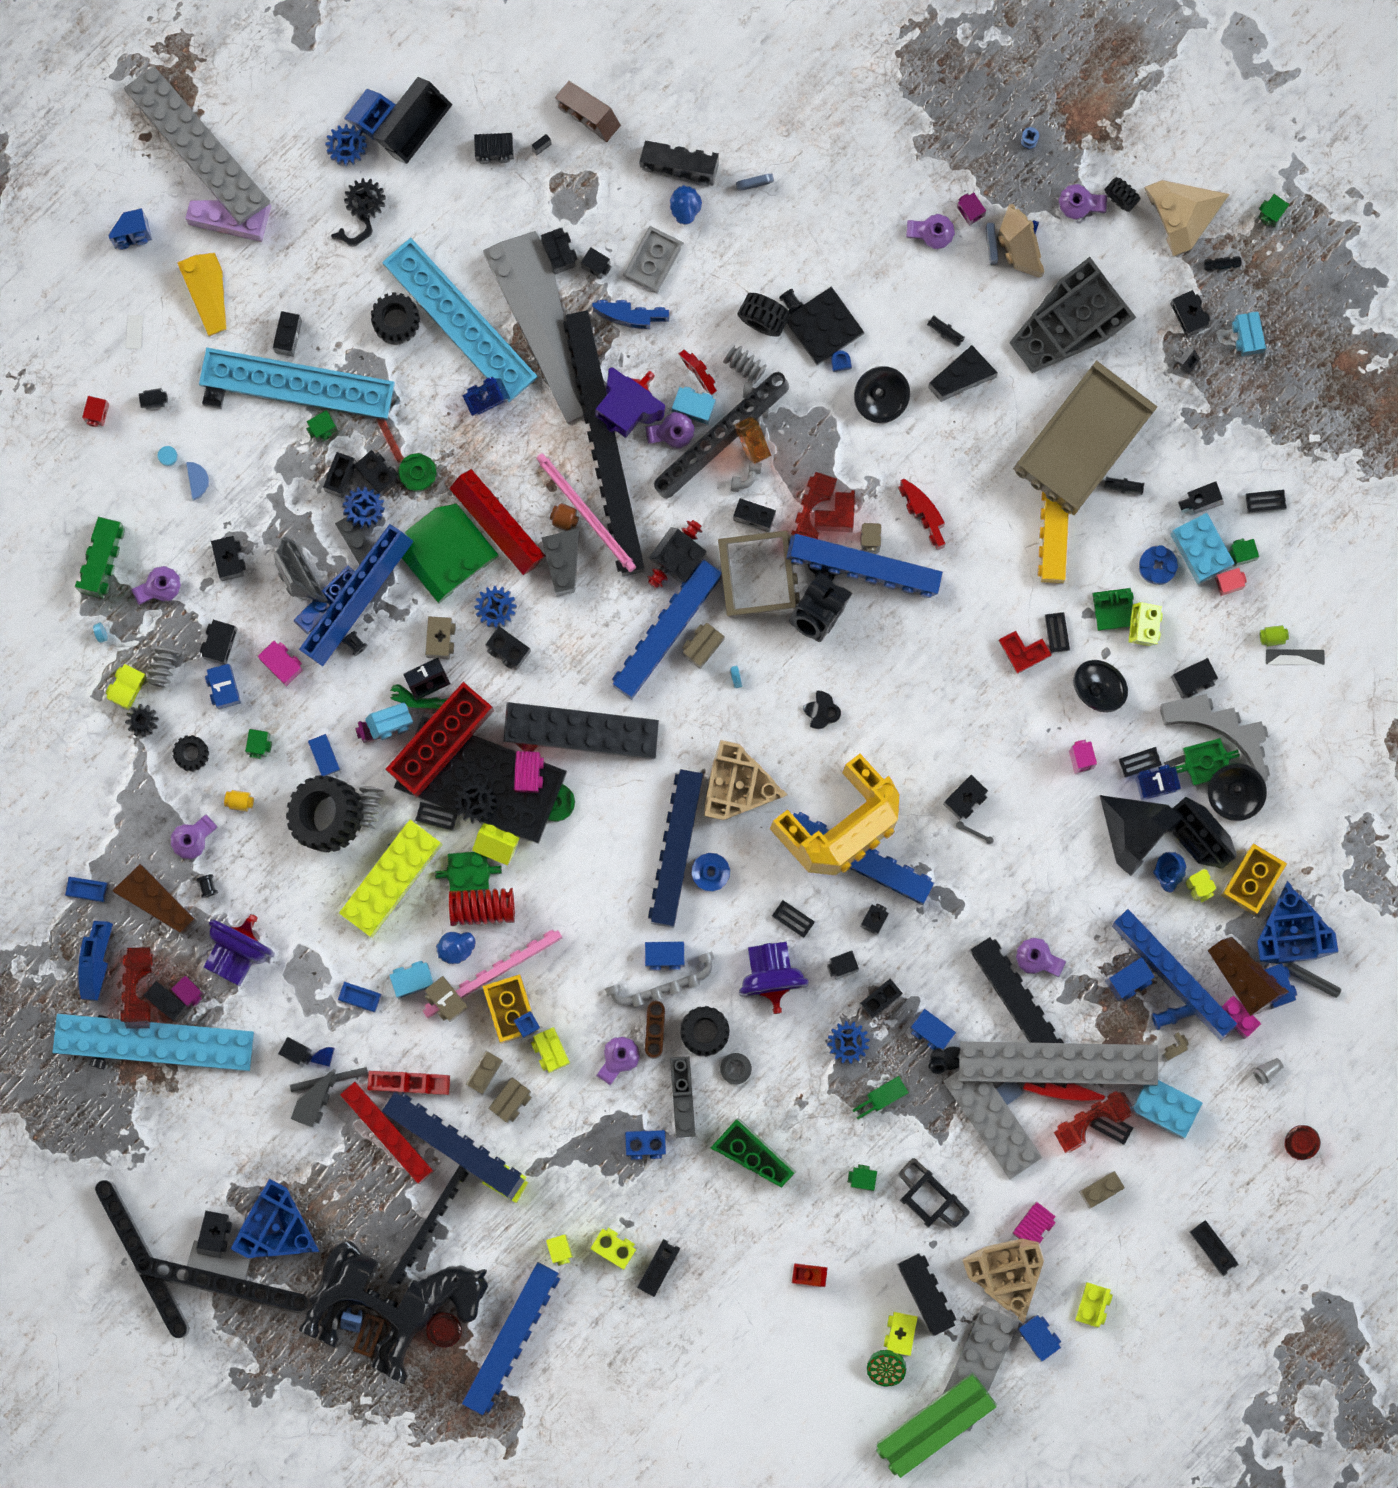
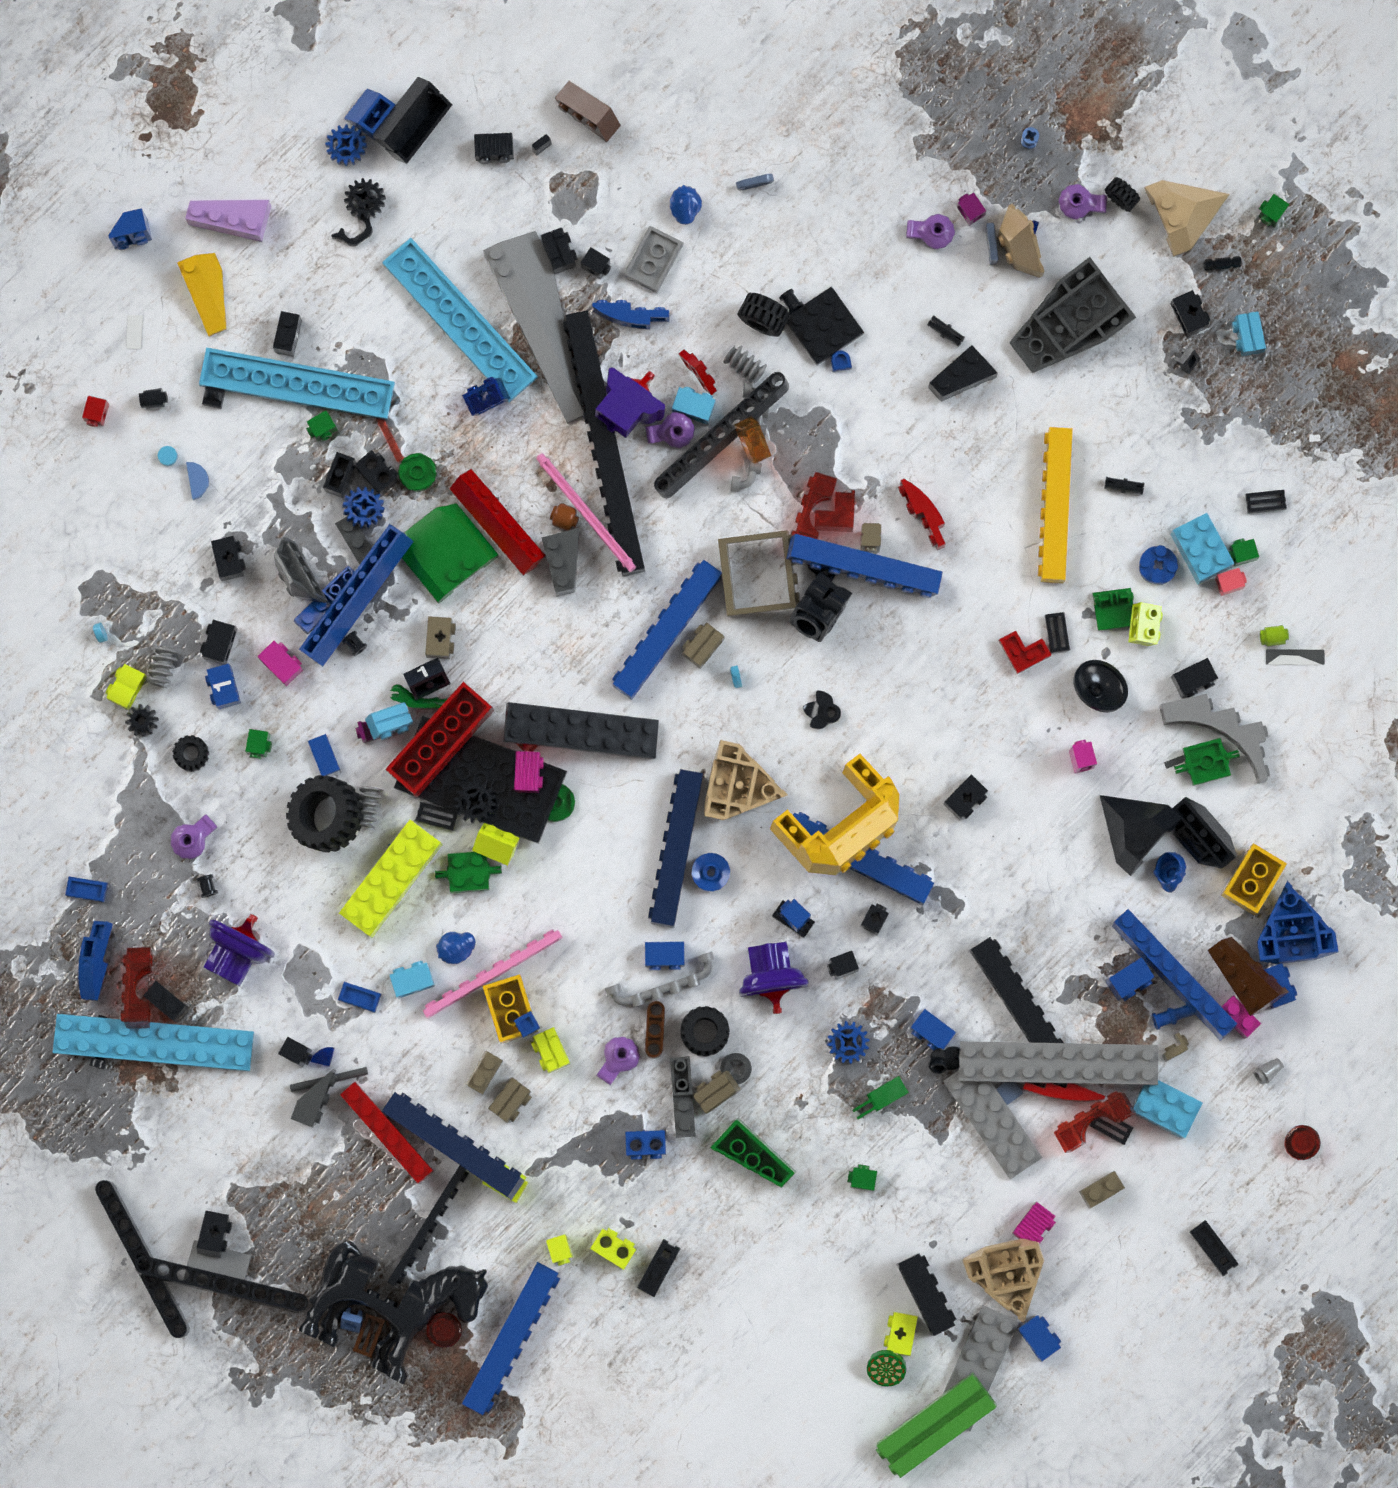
(100, 558): green wedge -> none
(150, 895): reddish brown wedge -> none
(161, 584): medium lavender animal -> none
(188, 992): magenta brick -> none
(197, 145): light grey plate -> none
(238, 800): yellow brick -> none
(273, 1226): blue wedge -> none
(390, 303): black tyre -> none
(408, 1082): red slope -> none
(446, 999): dark tan brick -> none
(479, 911): red piece -> none
(503, 603): blue gear -> none
(511, 644): black brick -> none
(676, 554): black brick -> none
(679, 162): black wedge -> none
(716, 1091): none -> dark tan brick
(754, 515): black brick -> none
(794, 914): none -> blue brick
(809, 1275): red slope -> none
(880, 999): black brick -> none
(889, 402): black dish -> none
(950, 1198): black bar -> none
(960, 825): dark grey hinge -> none
(1044, 959): medium lavender animal -> none
(1084, 438): dark tan panel -> none
(1093, 1305): neon yellow bracket -> none
(1152, 750): black tile -> none
(1158, 782): clear blue brick -> none
(1201, 886): neon yellow brick -> none
(1209, 493): black torso -> none
(1234, 804): black dish -> none
(1314, 980): dark grey axle -> none

